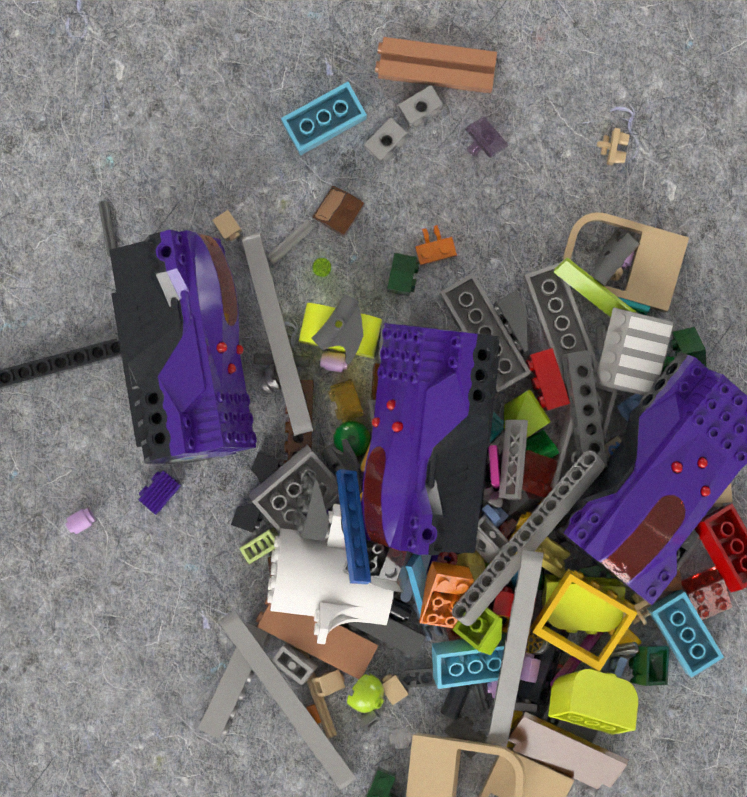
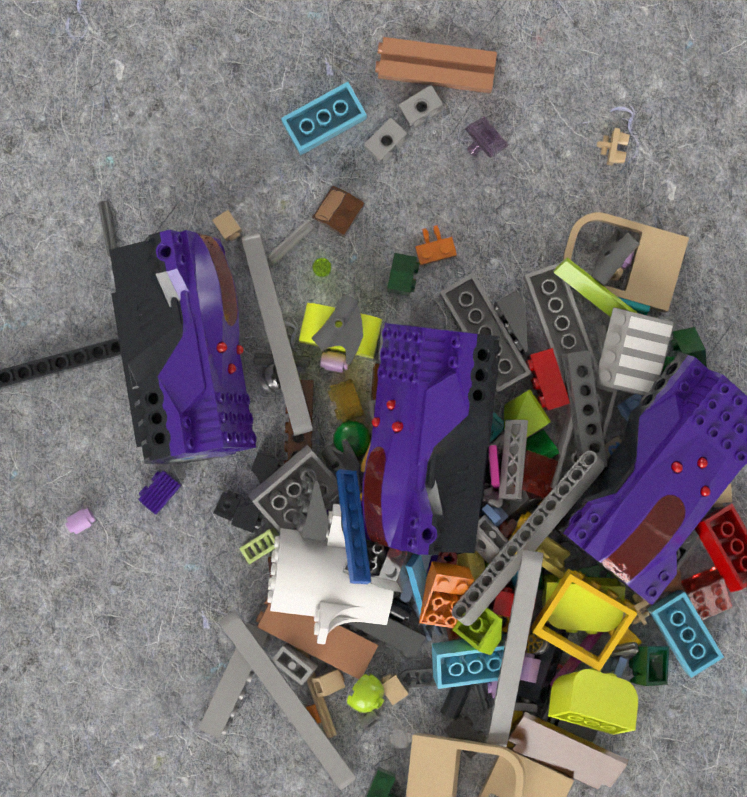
(227, 513): none -> black brick

